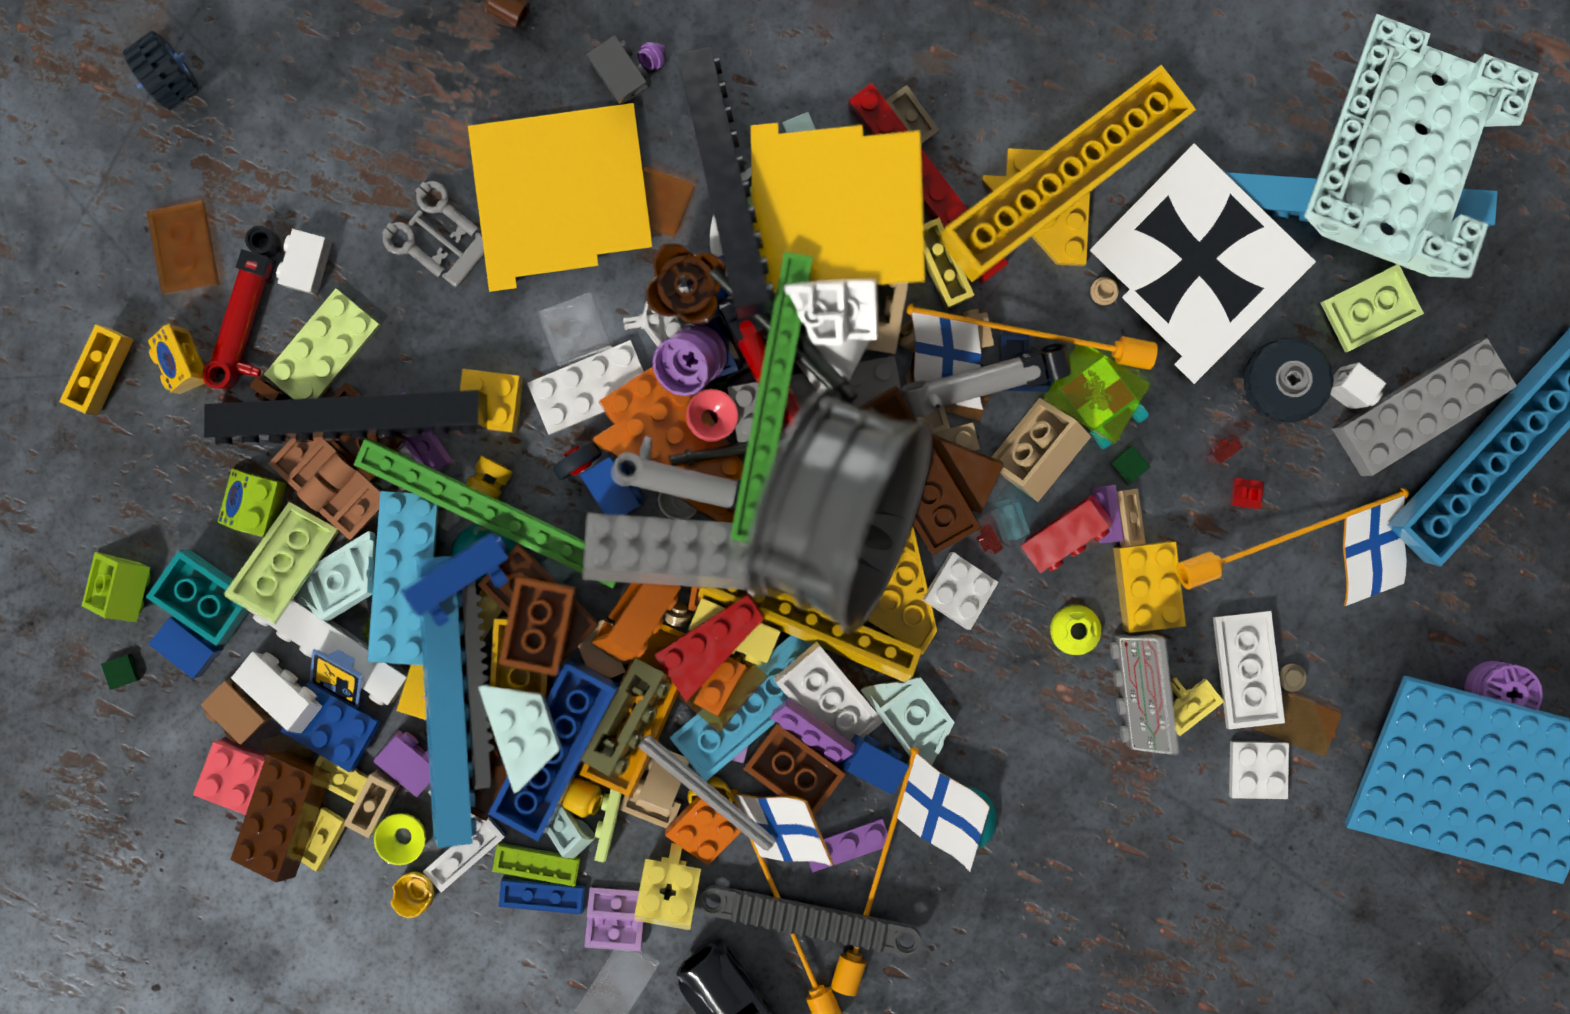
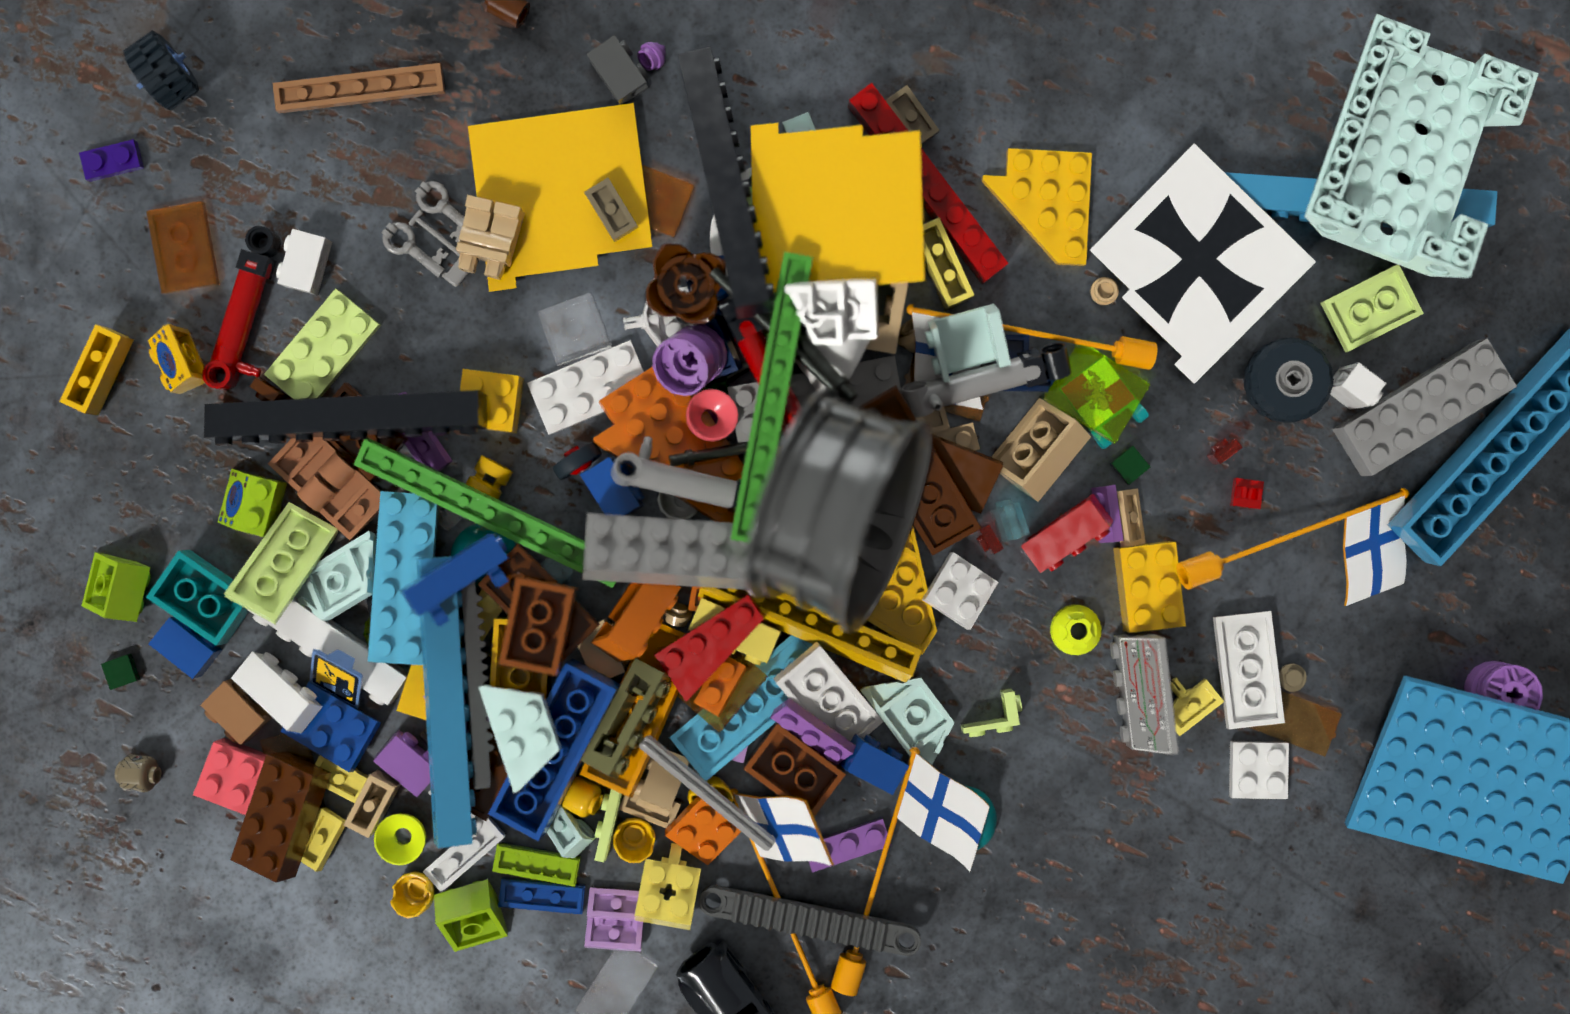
(111, 160): none -> dark purple plate
(137, 773): none -> dark tan head
(359, 88): none -> medium nougat plate
(469, 915): none -> lime slope
(488, 235): none -> tan hips
(611, 209): none -> dark tan plate
(634, 840): none -> yellow hair
(967, 340): none -> light aqua panel
(1011, 706): none -> yellowish green bracket
(1065, 173): yellow brick -> none

